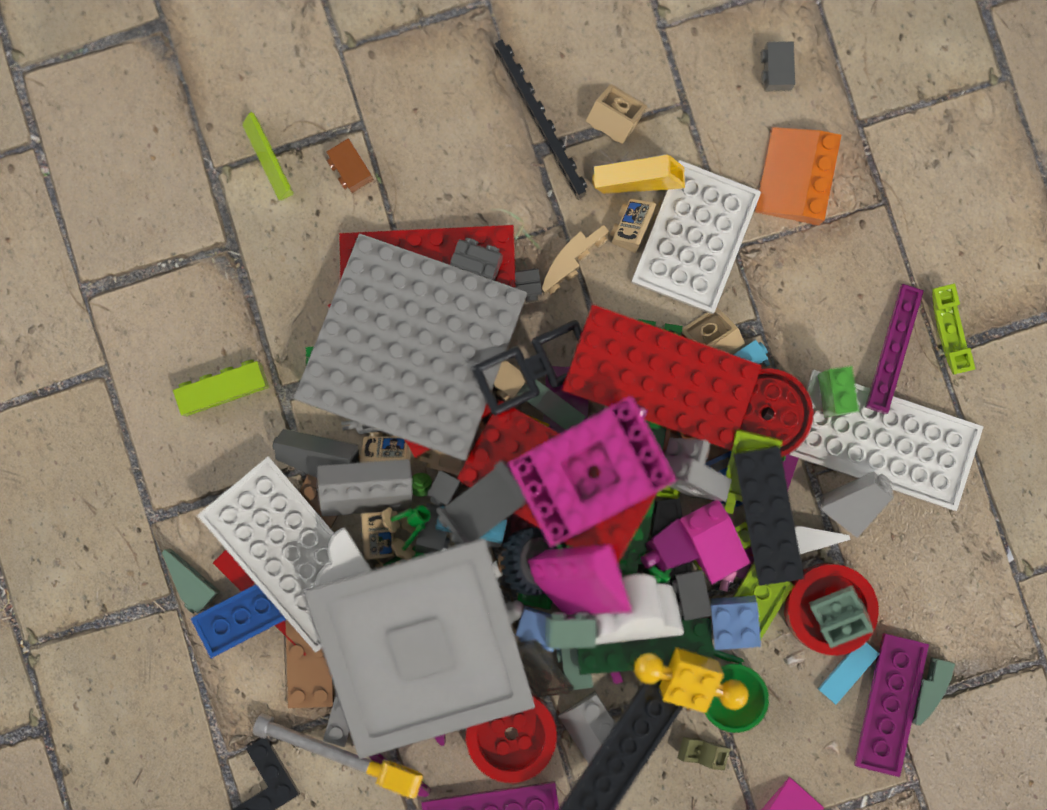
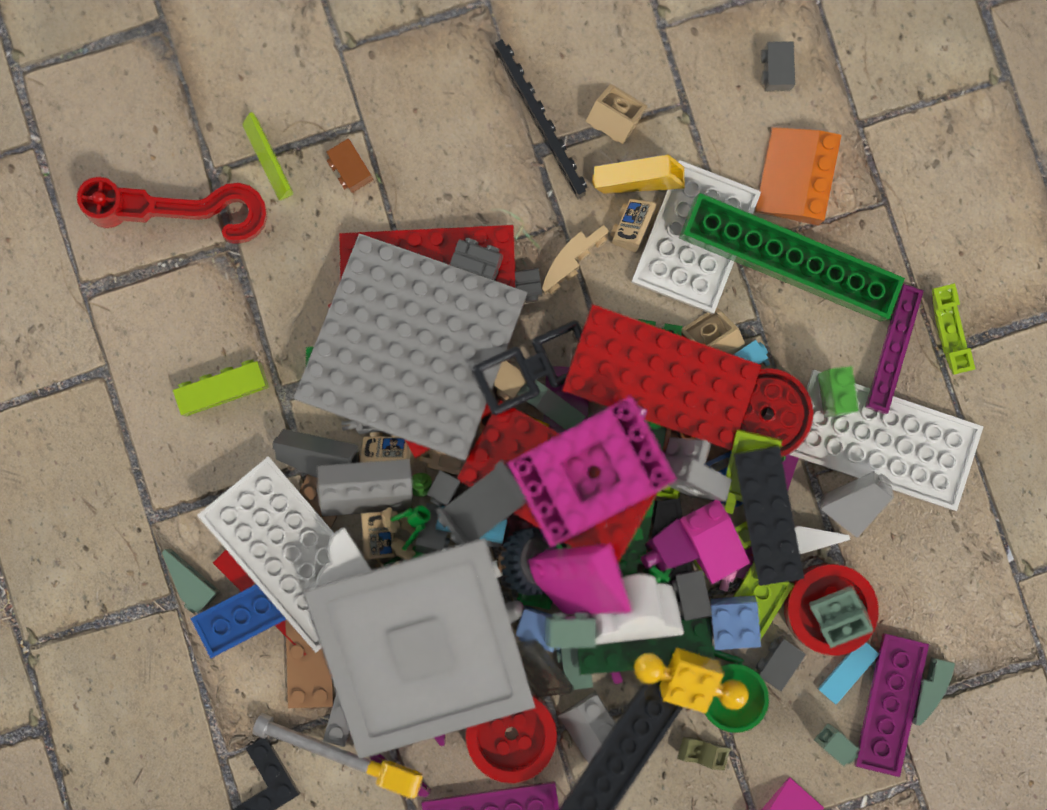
(110, 206): none -> red piece
(779, 663): none -> dark grey brick
(791, 258): none -> green brick
(837, 745): none -> sand green brick

